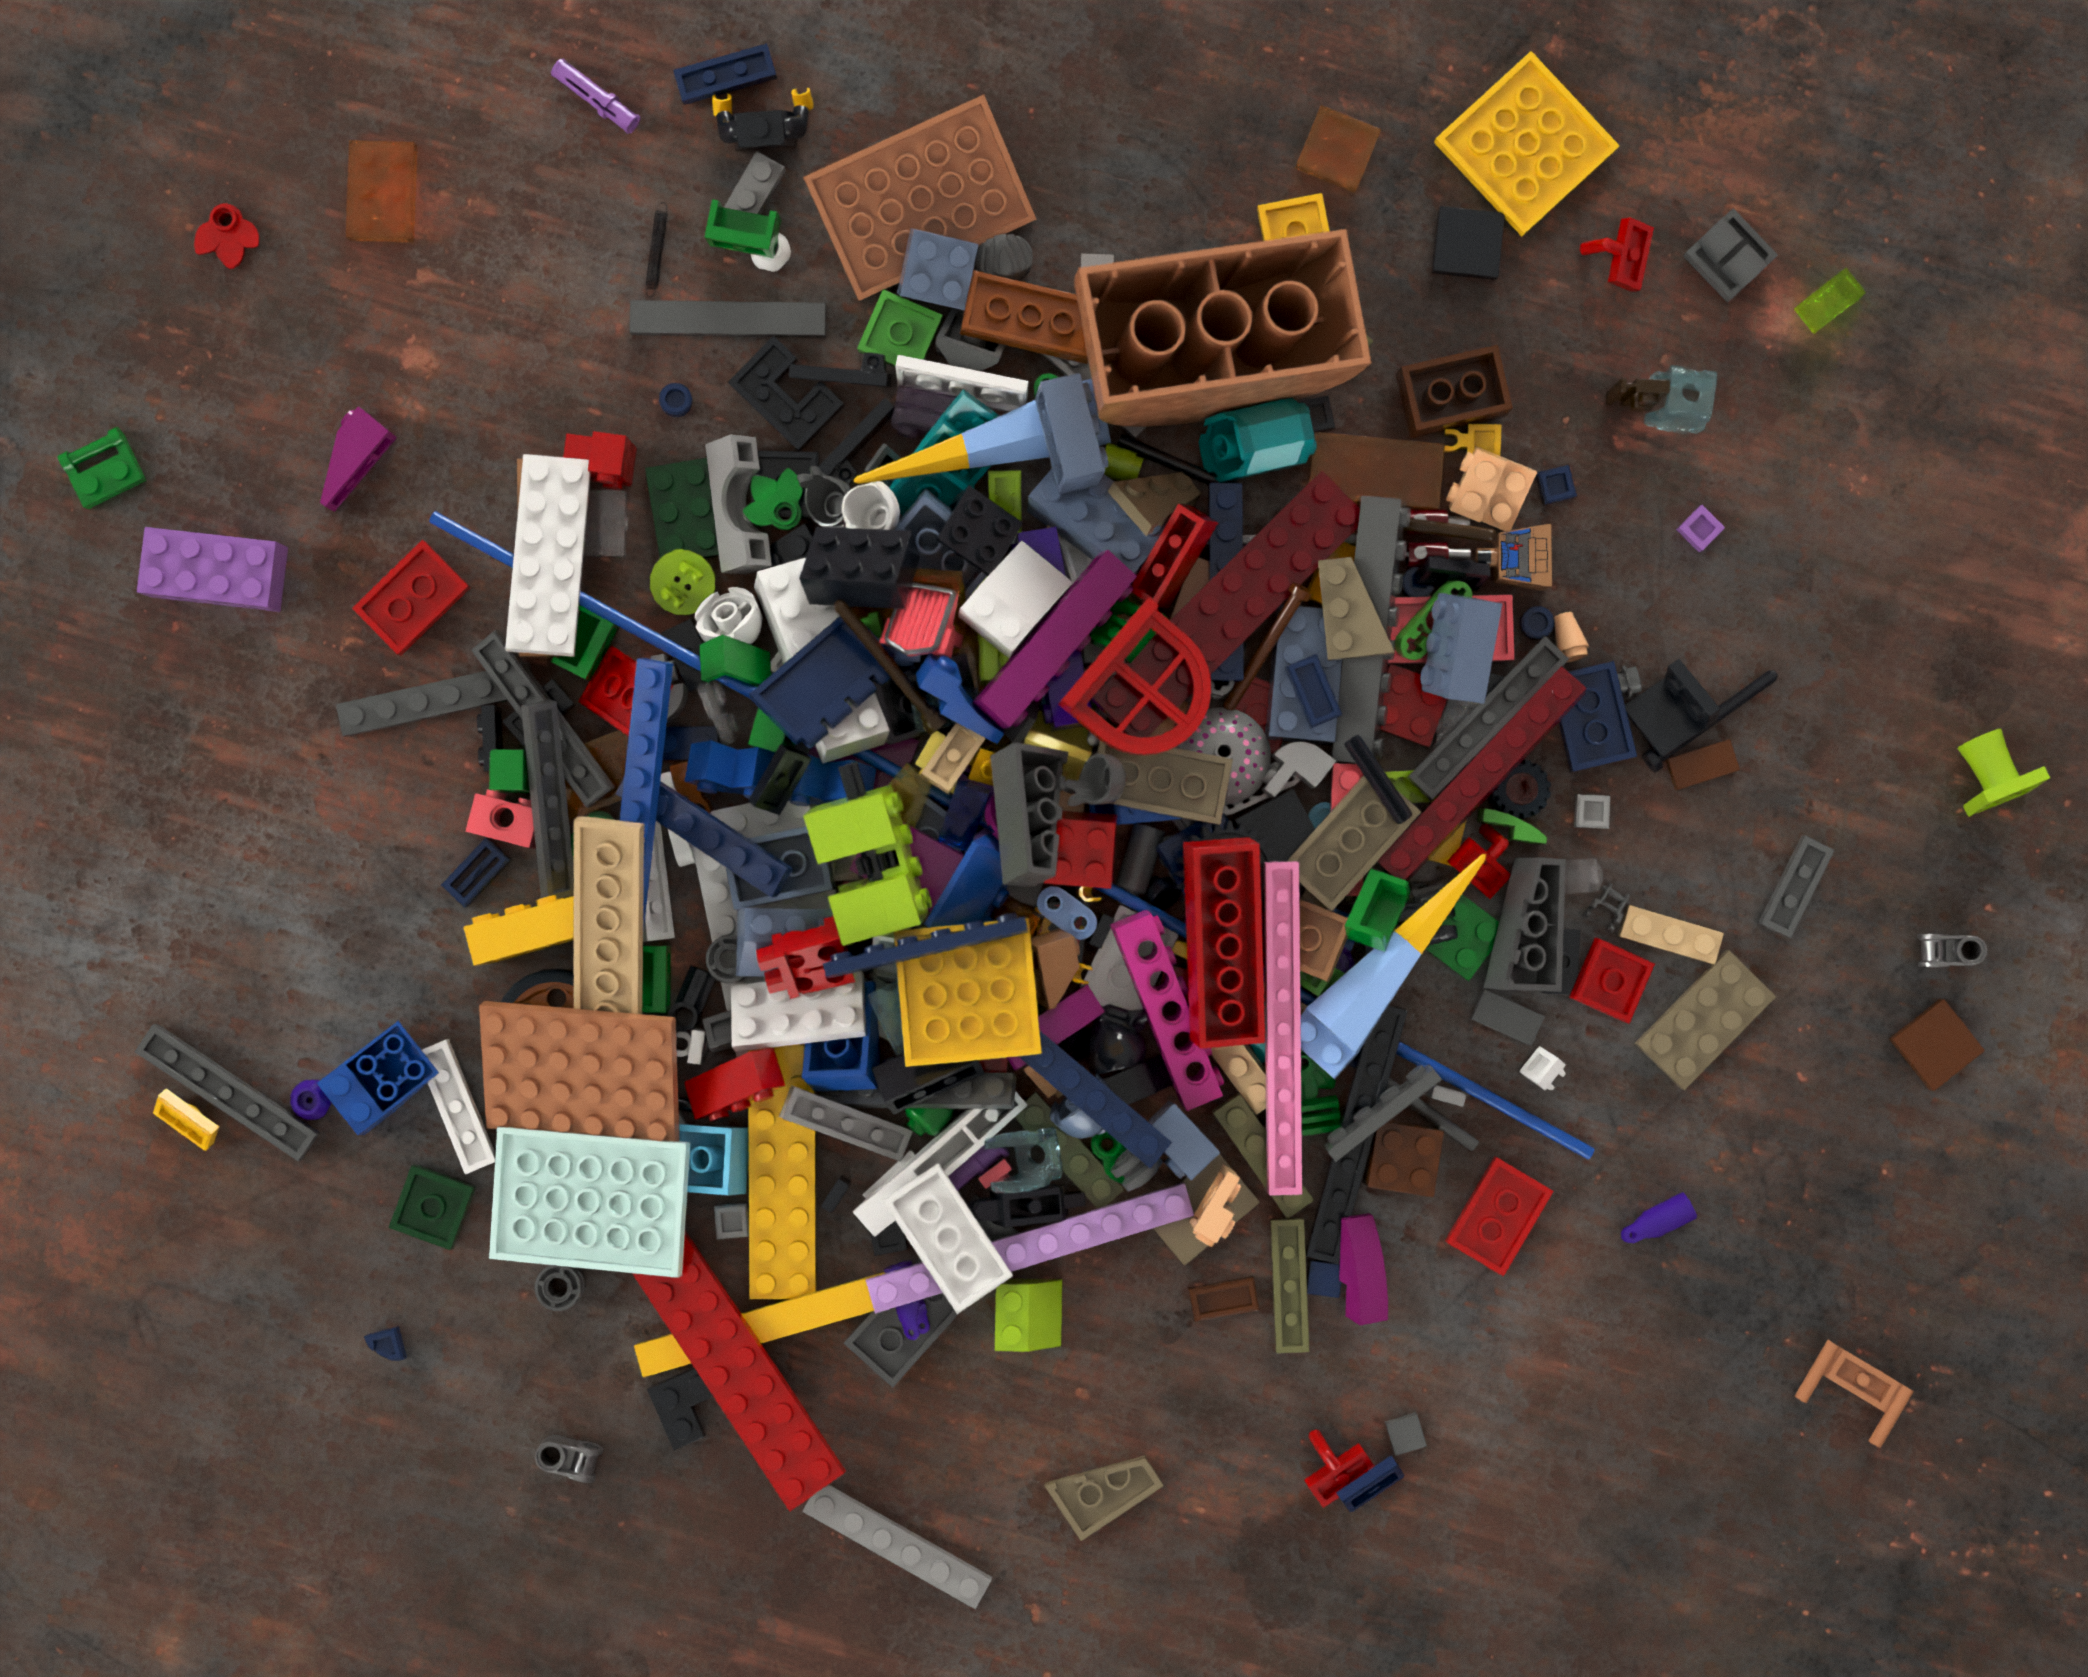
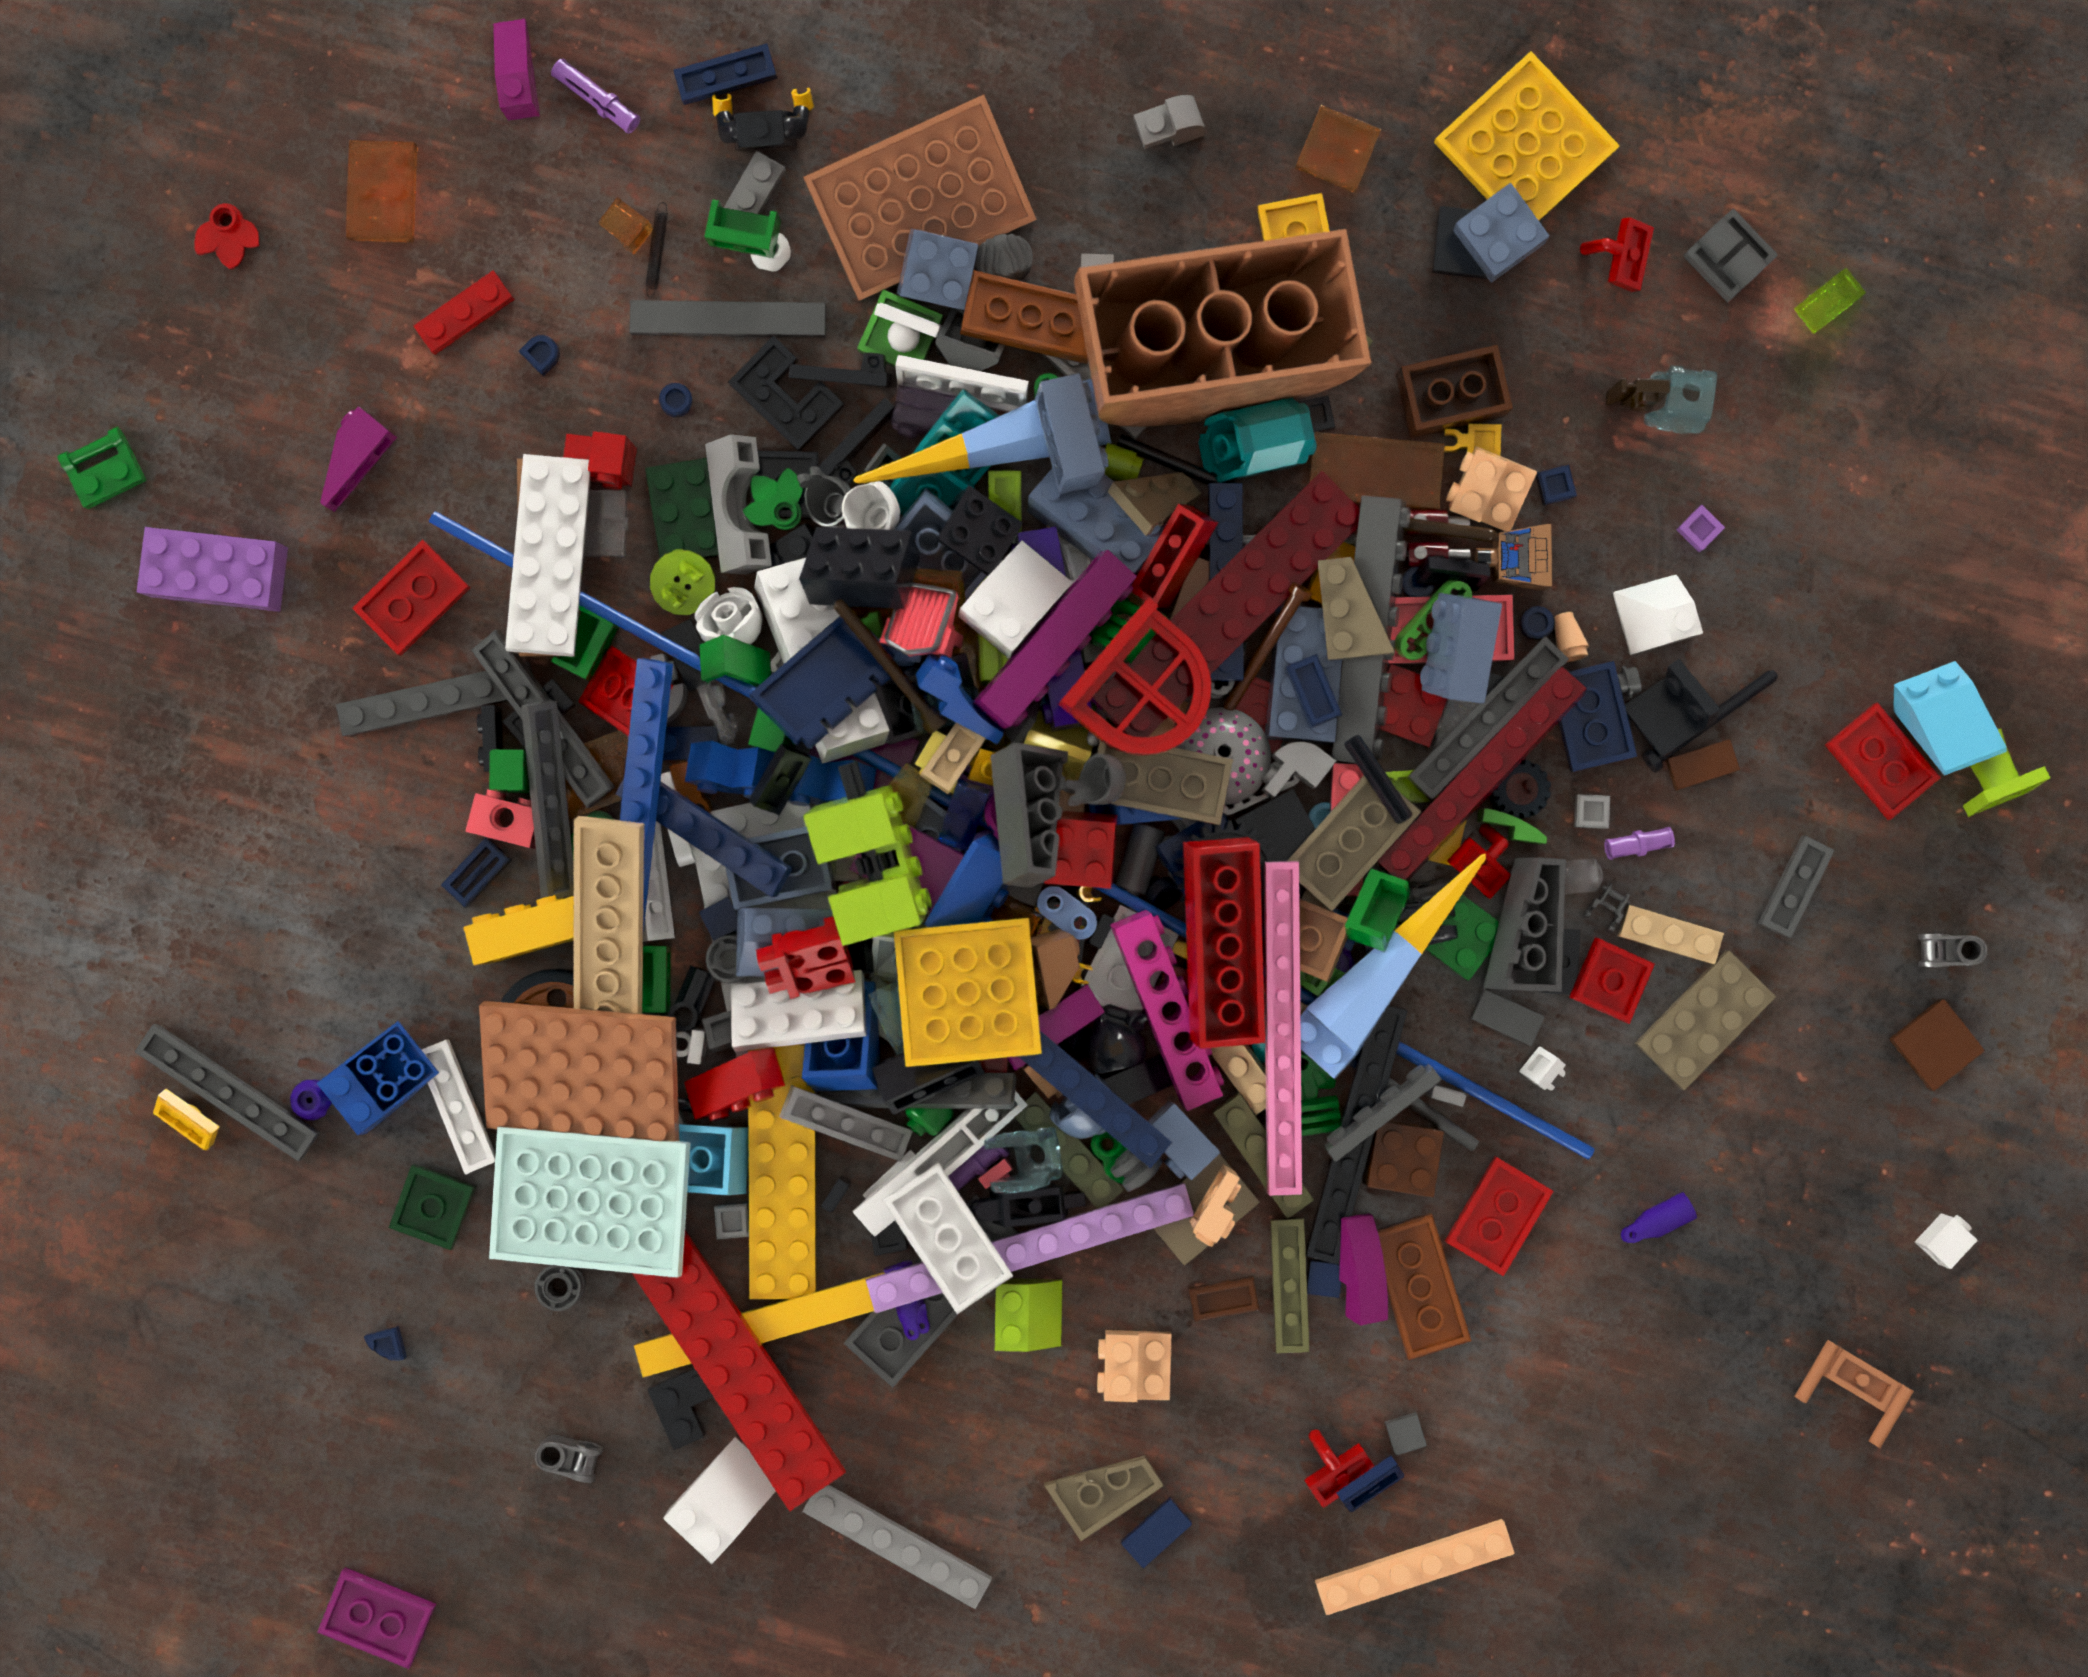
(376, 1618): none -> magenta tile
(463, 312): none -> red plate
(514, 70): none -> magenta slope
(541, 353): none -> dark blue tile
(626, 225): none -> clear orange panel
(720, 918): none -> dark blue tile
(721, 1501): none -> white slope
(905, 330): none -> white tile
(911, 948): dark blue plate -> none
(1135, 1365): none -> light nougat plate
(1156, 1532): none -> dark blue tile
(1174, 121): none -> light grey brick
(1414, 1567): none -> light nougat plate
(1421, 1288): none -> dark orange tile
(1501, 232): none -> sand blue brick
(1639, 843): none -> medium lavender pin
(1656, 614): none -> white slope
(1882, 761): none -> red tile
(1947, 718): none -> medium azure slope
(1947, 1240): none -> white brick

